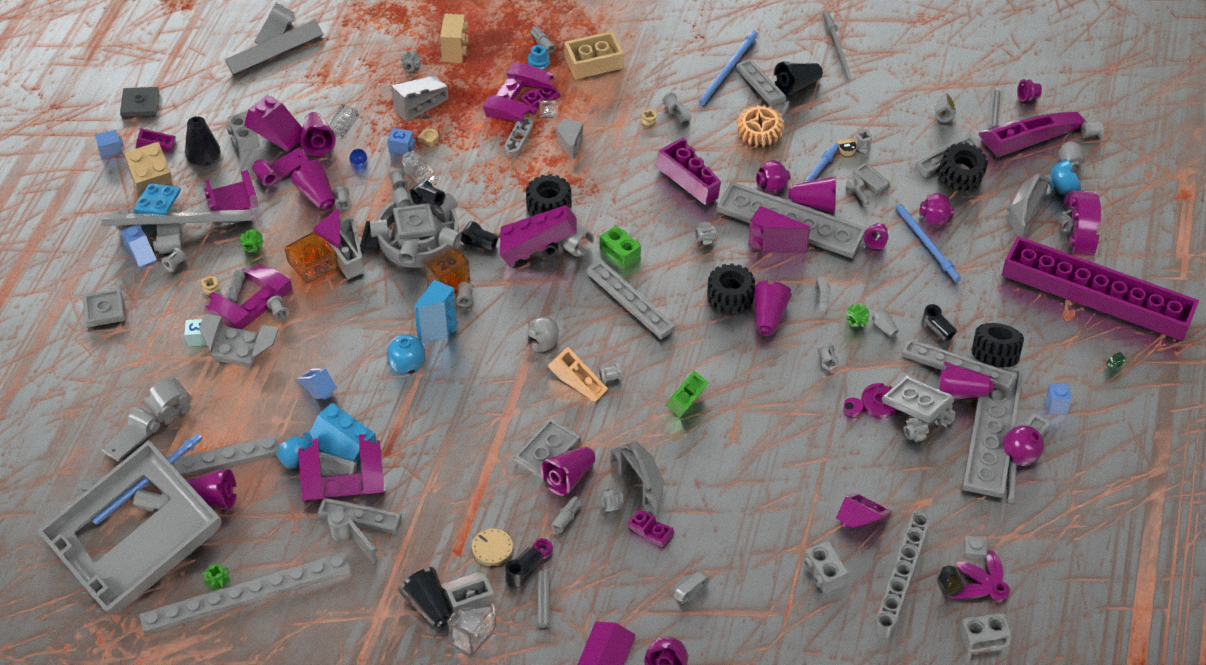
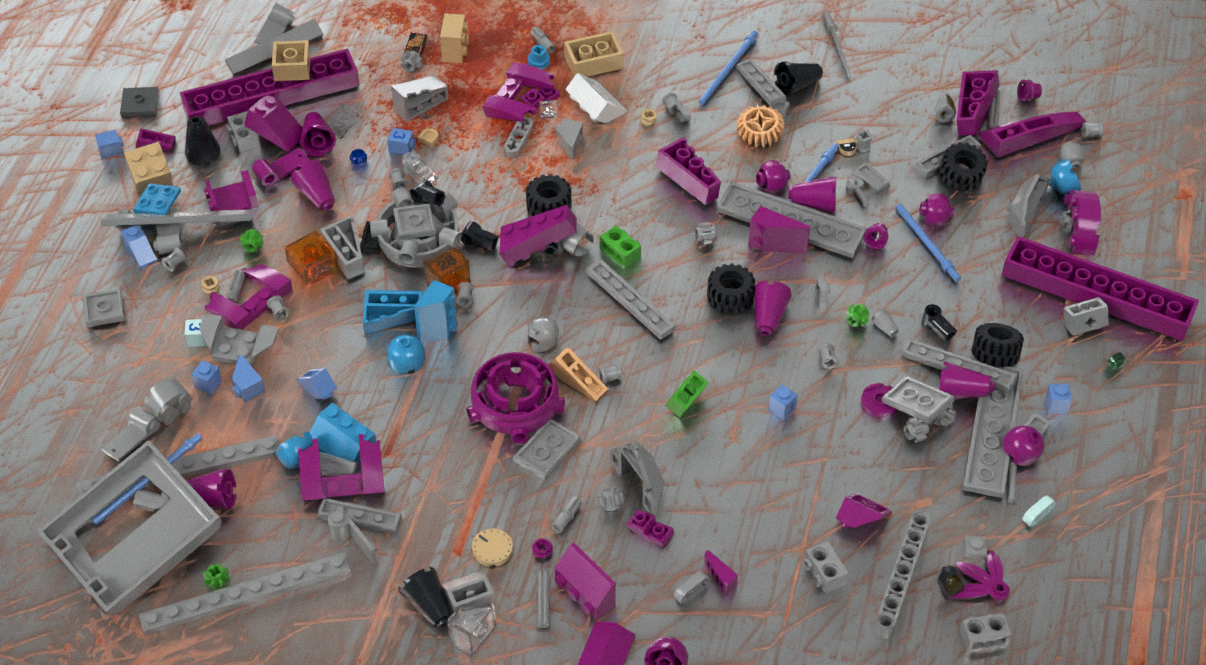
(206, 377): none -> medium blue brick
(236, 95): none -> magenta brick
(246, 381): none -> medium blue slope
(291, 60): none -> tan brick
(330, 228): magenta tile -> none
(342, 201): light grey bush -> none
(388, 309): none -> dark azure wedge
(416, 43): none -> tile
(521, 566): black piece -> none
(529, 413): none -> magenta piece
(567, 469): magenta cone -> none
(585, 582): none -> magenta slope
(594, 99): none -> white slope
(721, 572): none -> magenta slope
(782, 402): none -> medium blue brick
(853, 407): magenta tile -> none
(975, 99): none -> magenta wedge
(1038, 511): none -> light aqua beam
(1086, 316): none -> light grey brick

